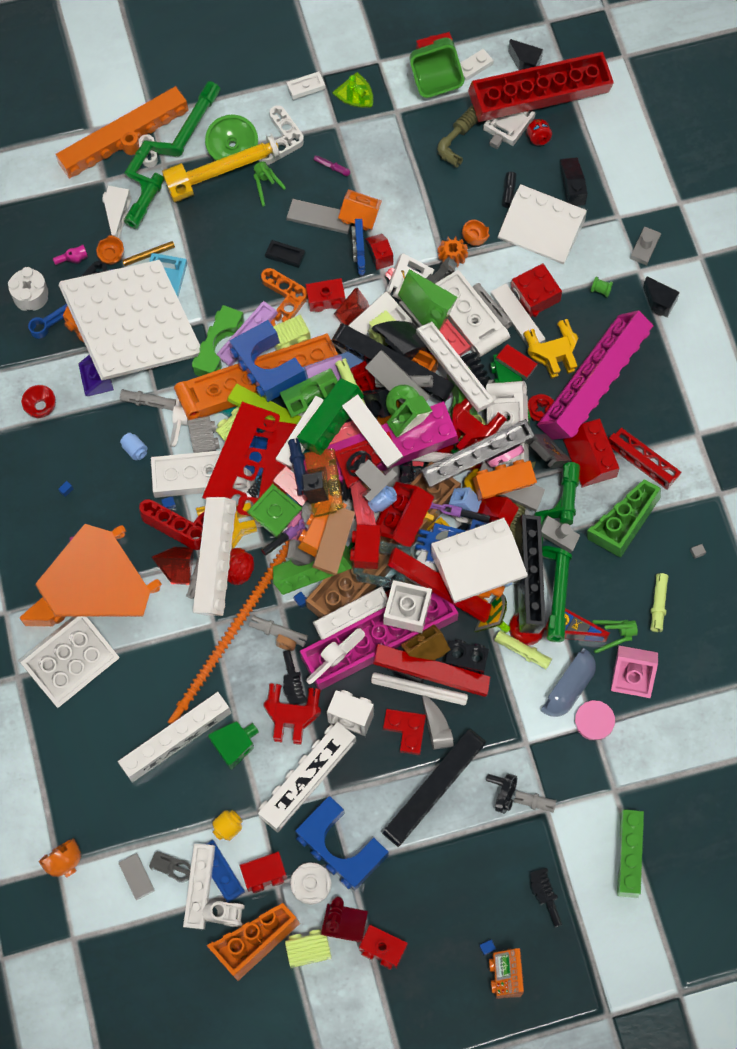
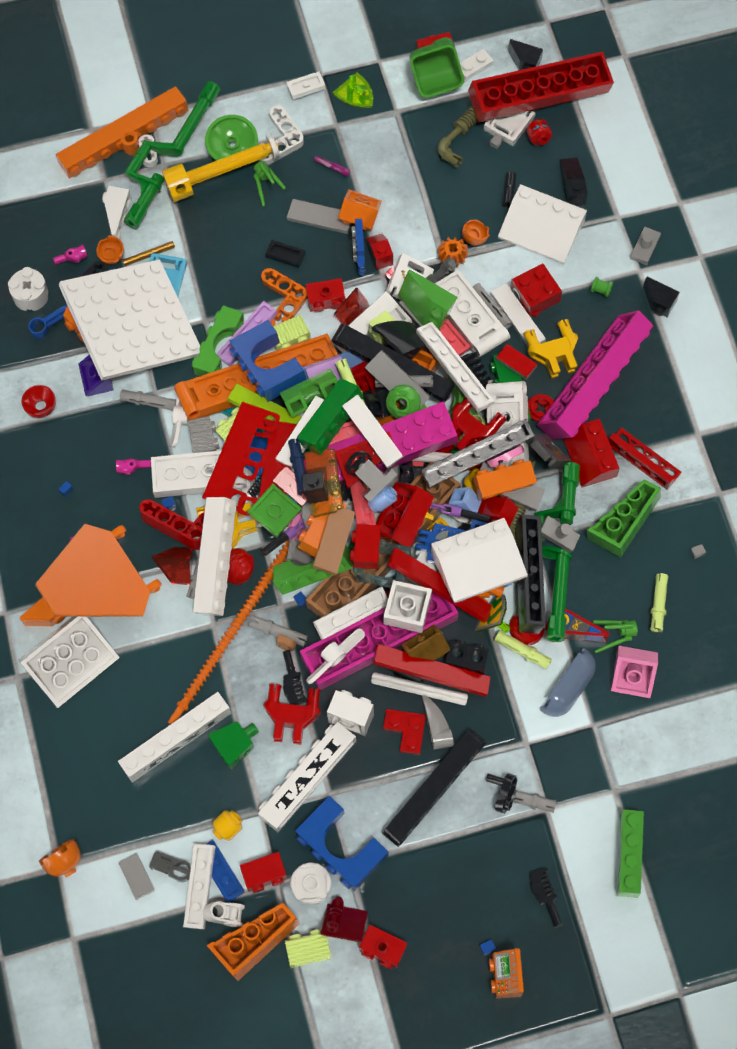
(131, 465): none -> dark pink piece
(134, 446): light blue brick -> none
(409, 415): bright green slope -> none
(594, 720): bright pink tile -> none

